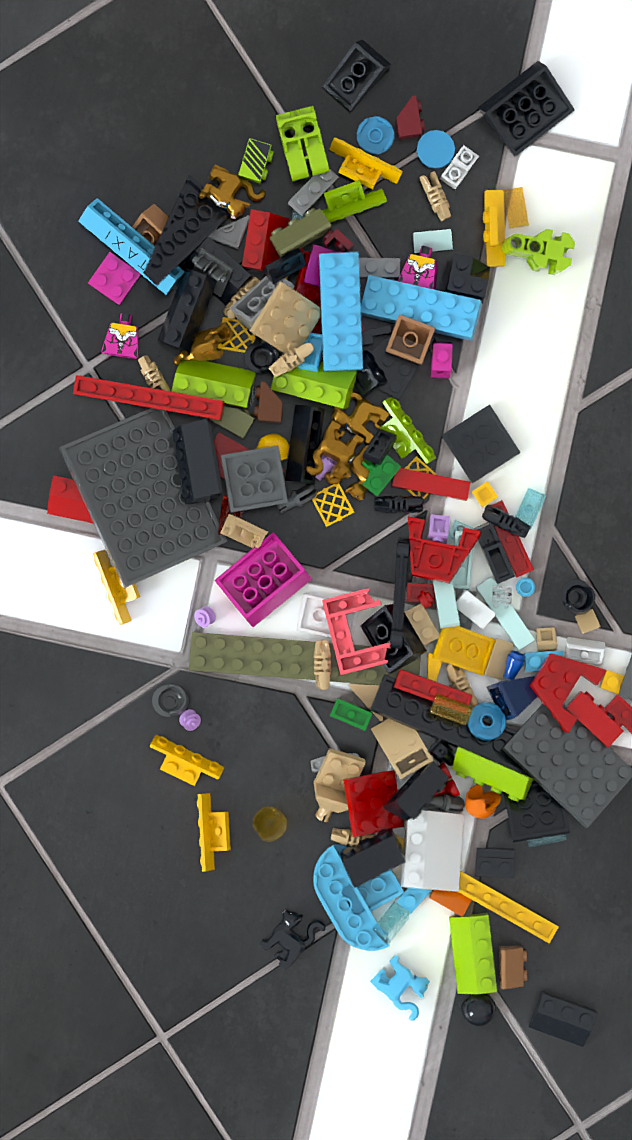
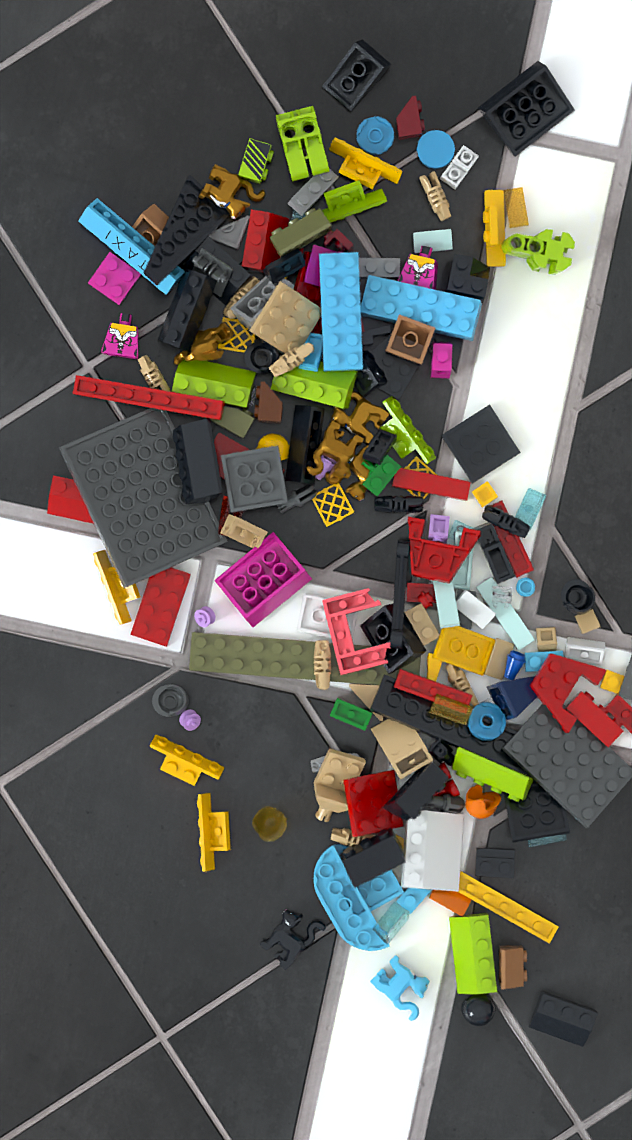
(160, 606): none -> red plate

